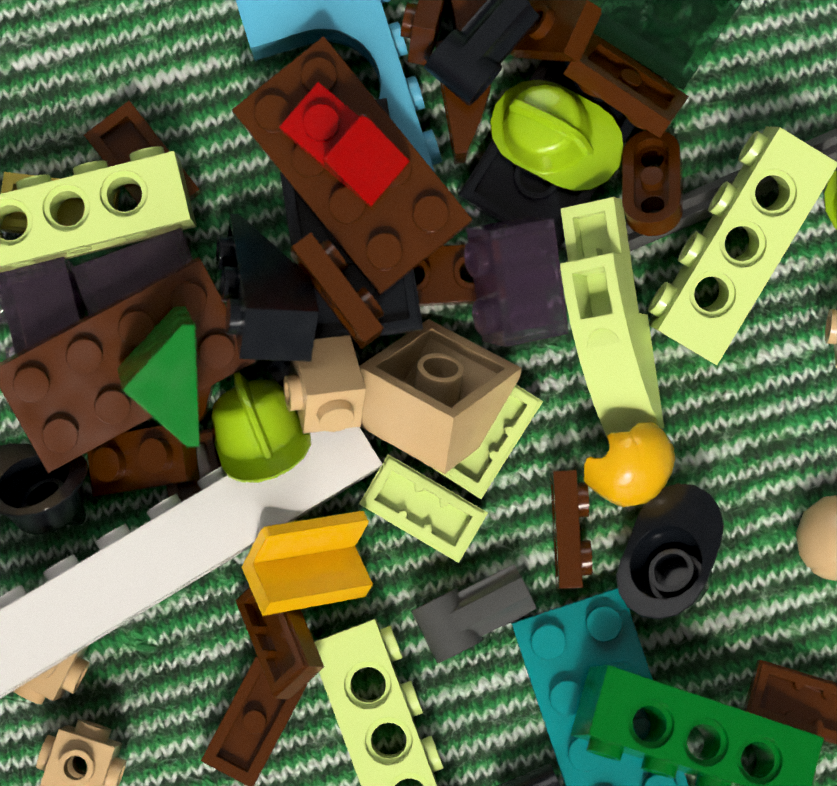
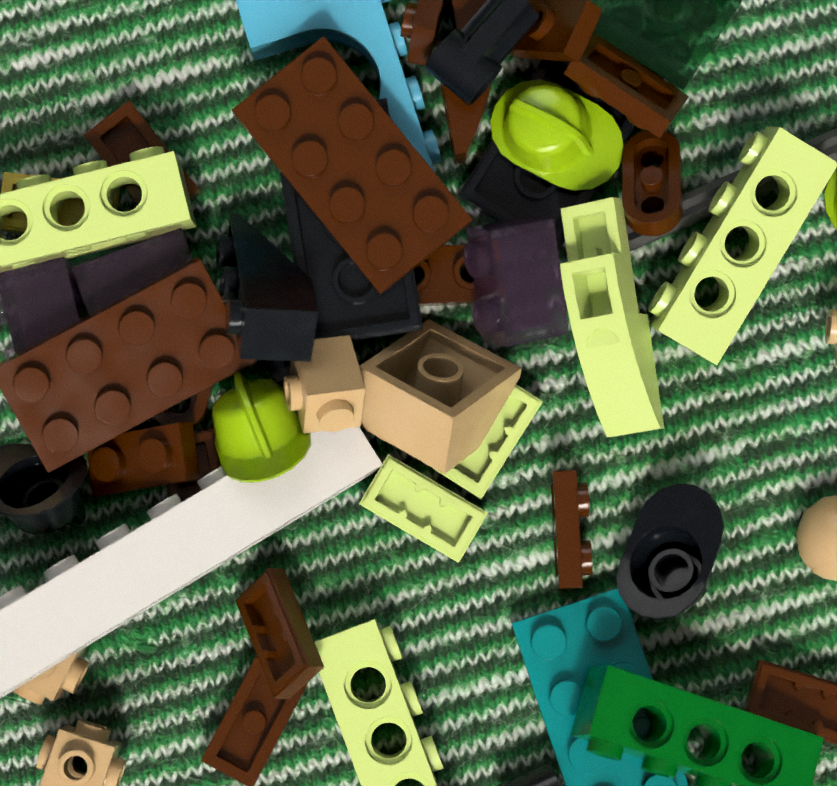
(164, 376): green slope -> none
(307, 563): yellow panel -> none
(345, 144): red slope -> none
(354, 309): reddish brown plate -> none
(462, 617): dark grey piece -> none
(633, 467): yellow hair -> none

